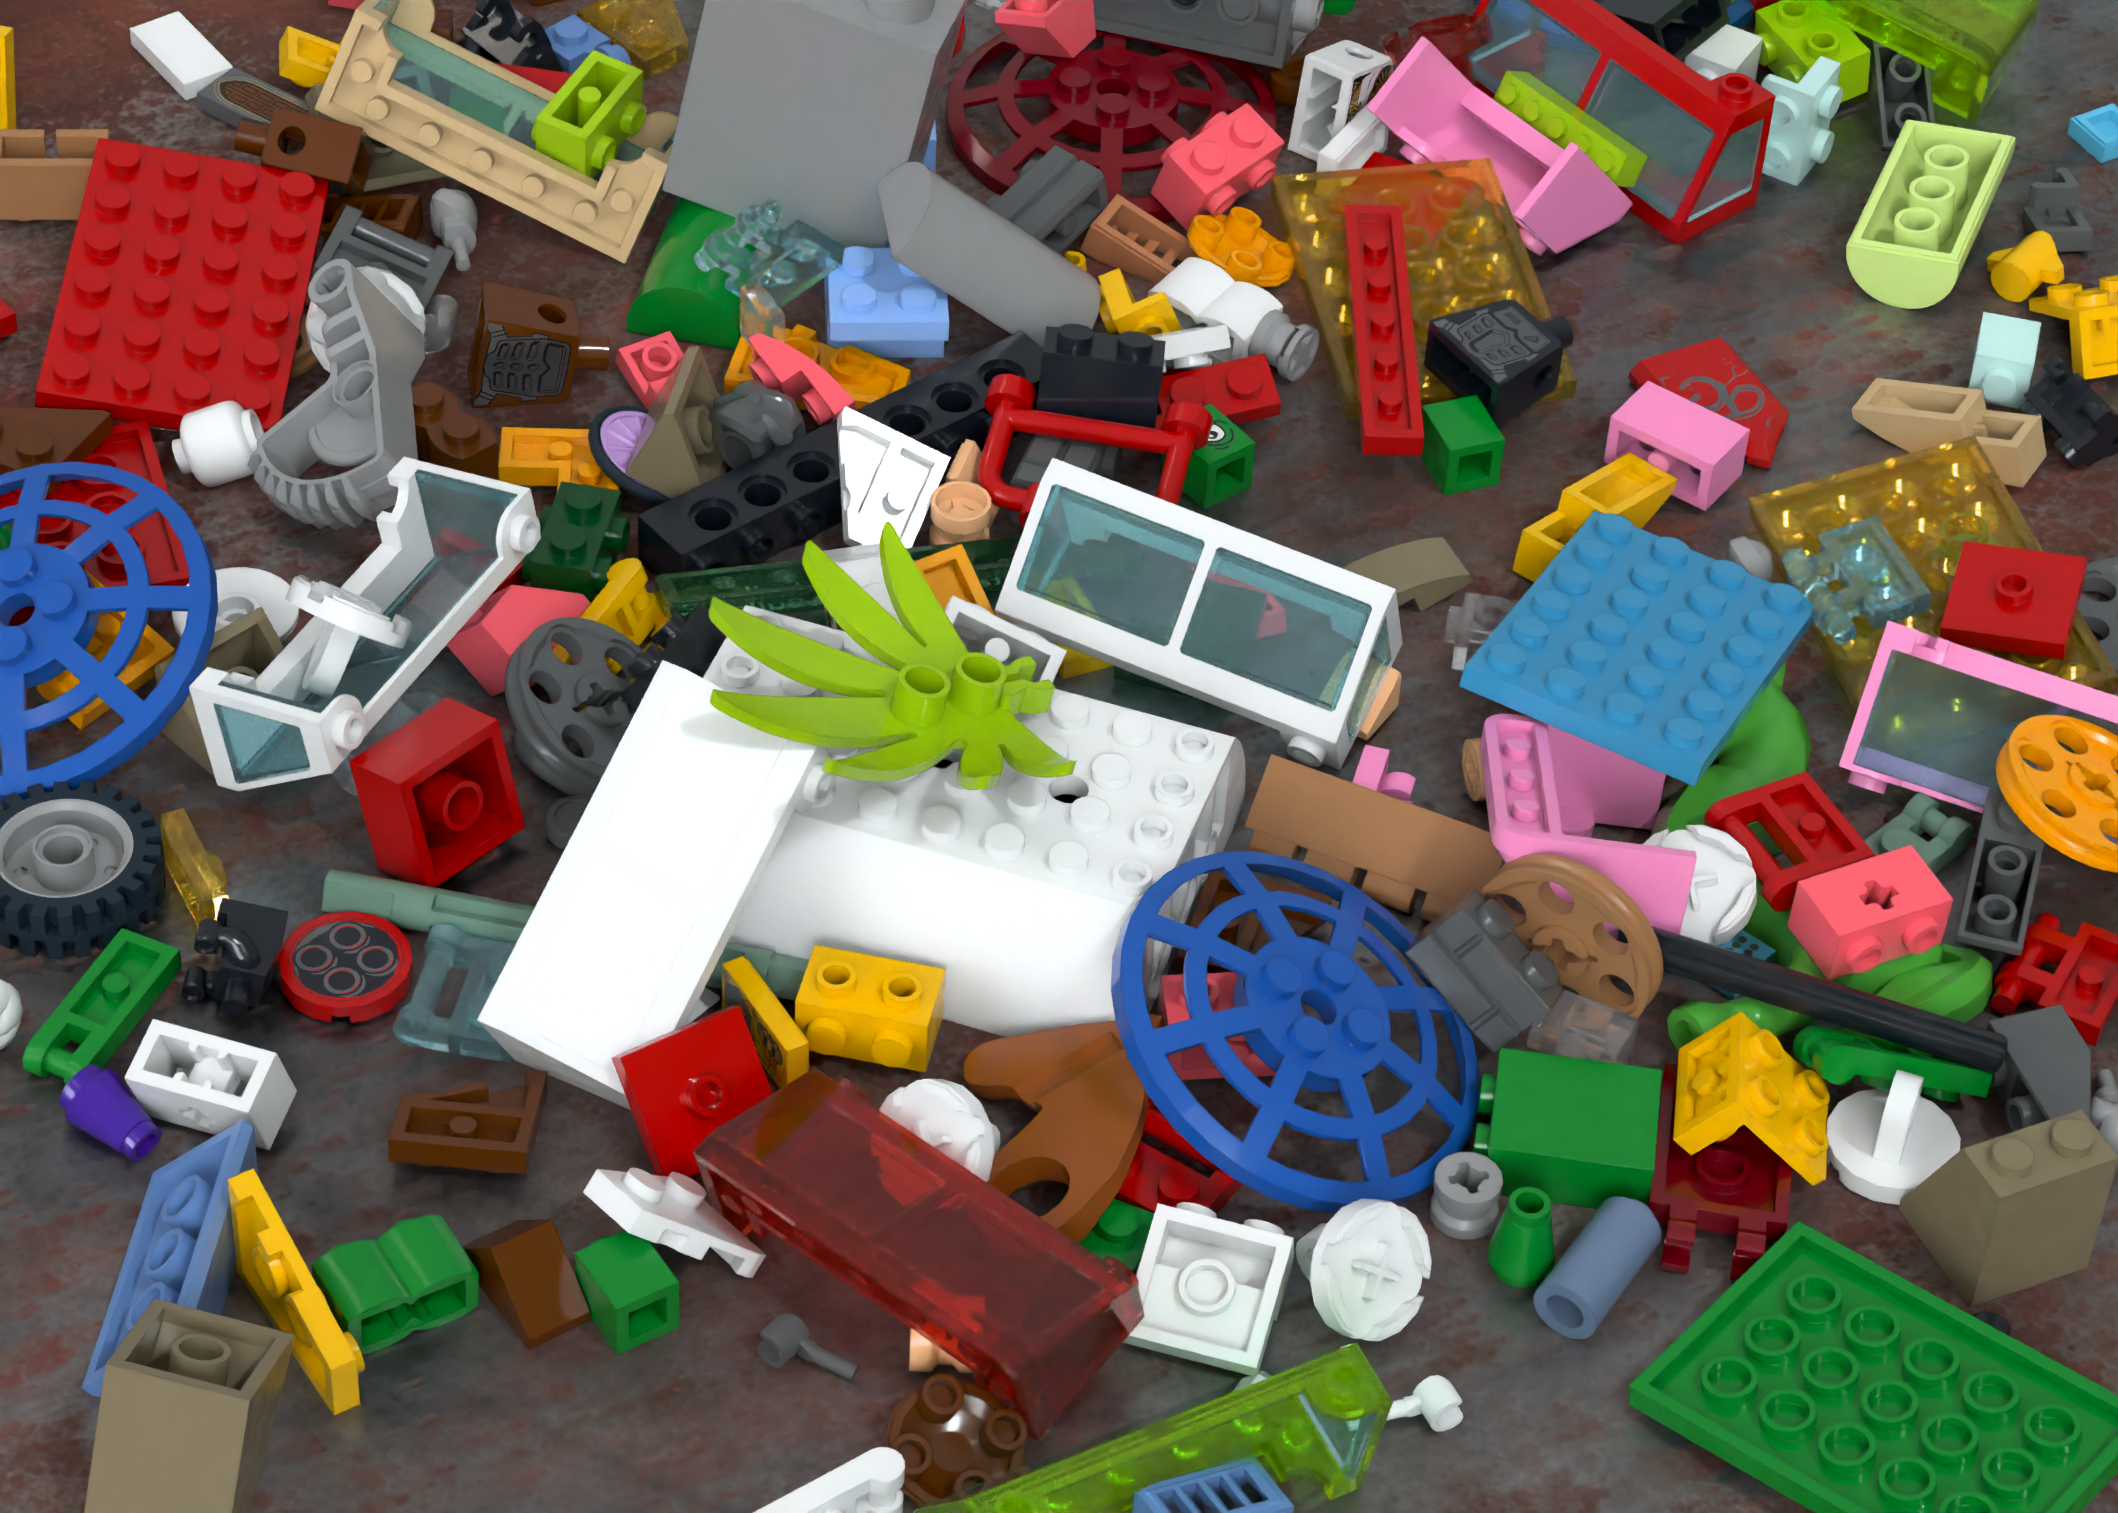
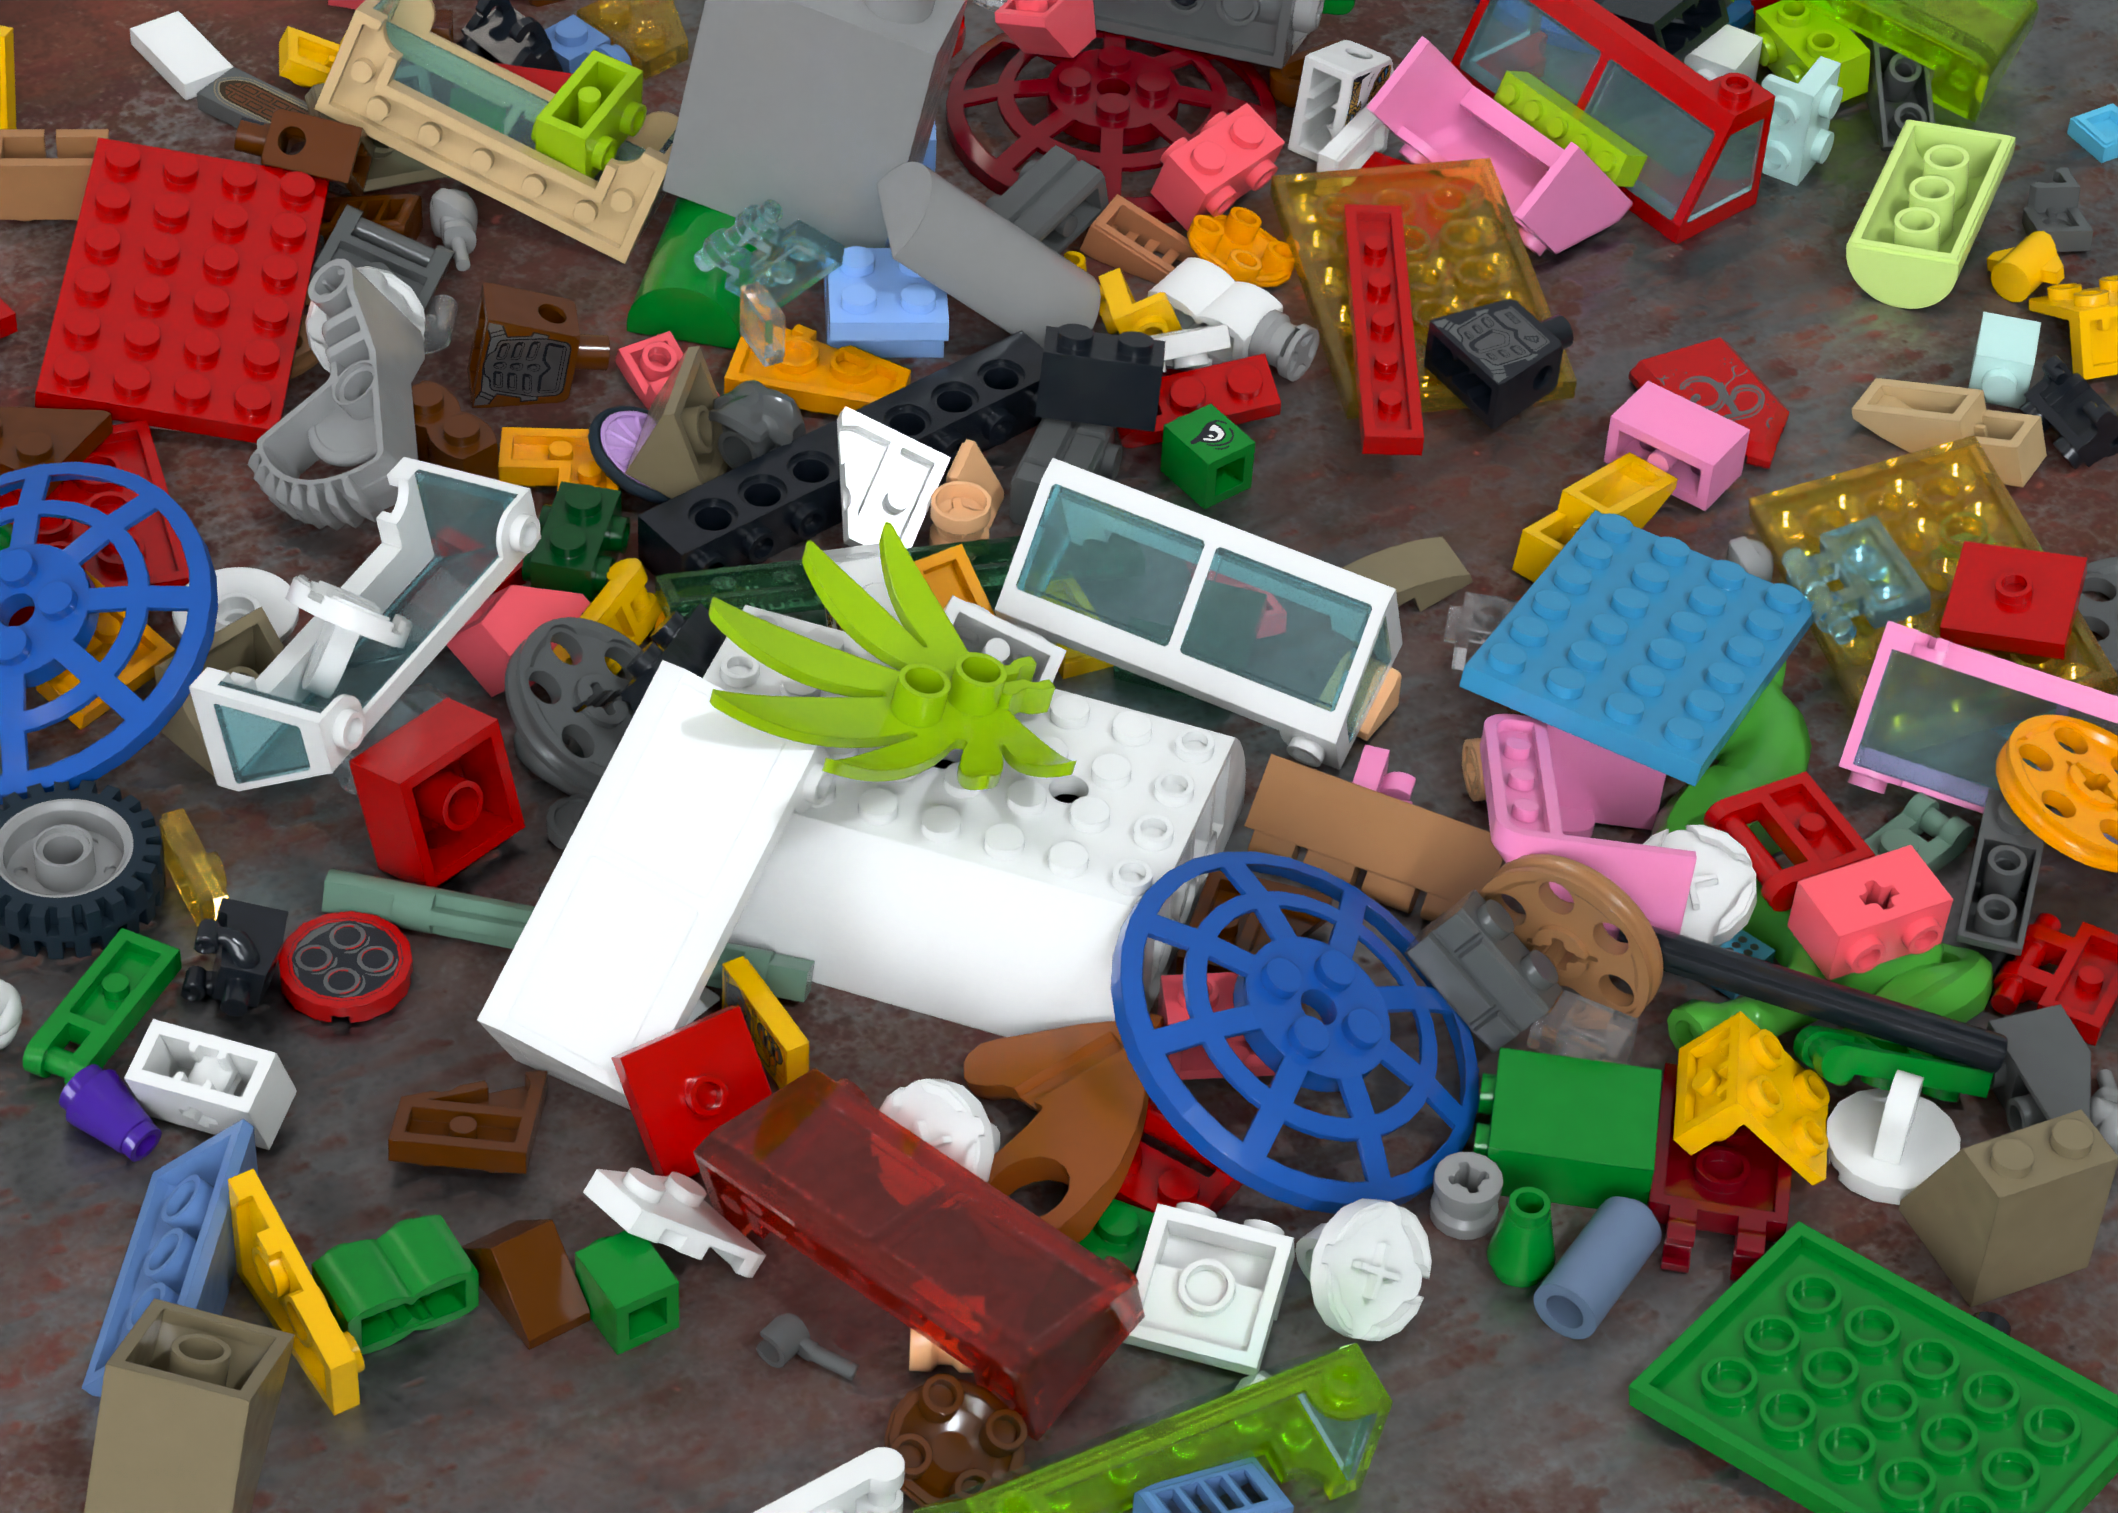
(217, 443): white head -> none
(462, 1033): clear light blue plate -> none
(799, 377): coral slope -> none
(864, 1012): yellow brick -> none
(1011, 404): red bar -> none
(1435, 1400): white hand -> none
(1451, 34): clear red tile -> none
(1461, 445): green brick -> none

